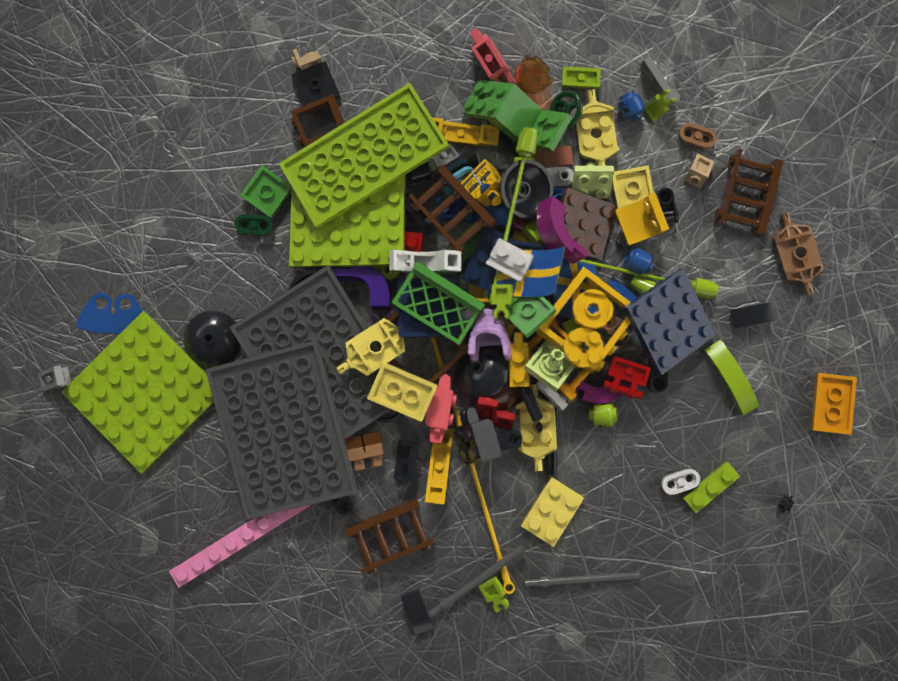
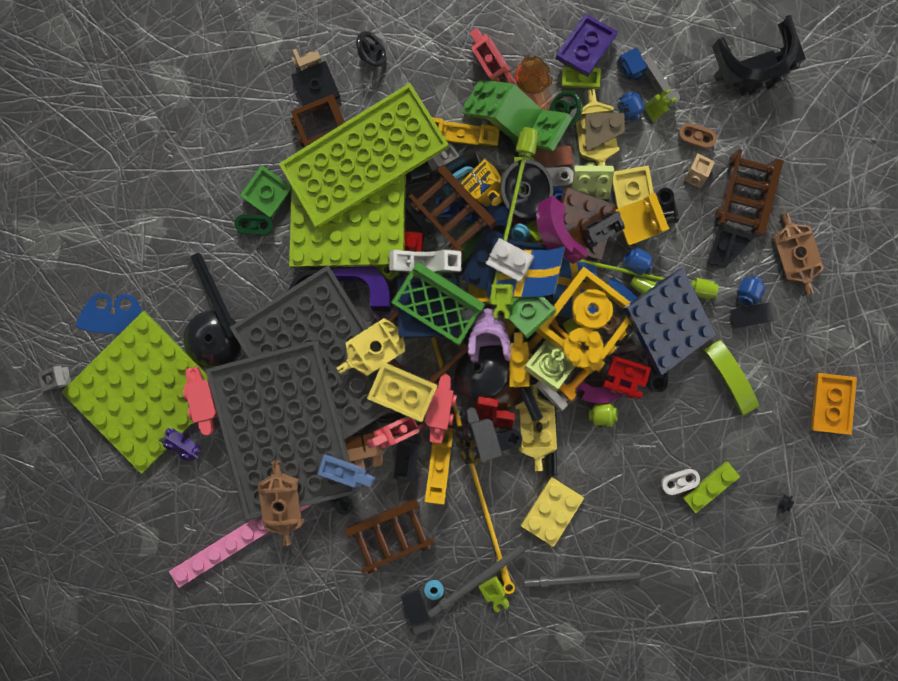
(172, 442): none -> dark purple hinge
(200, 401): none -> coral hinge
(213, 293): none -> black axle
(280, 489): none -> medium nougat plate
(344, 472): none -> medium blue hinge
(367, 50): none -> black piece
(395, 432): none -> coral hinge
(433, 583): none -> medium azure plate
(520, 232): none -> medium azure plate
(586, 45): none -> dark purple plate
(602, 128): none -> dark tan wing
(602, 229): none -> black hinge
(632, 64): none -> blue window
(726, 246): none -> black wing
(751, 290): none -> blue head
(761, 70): none -> black piece

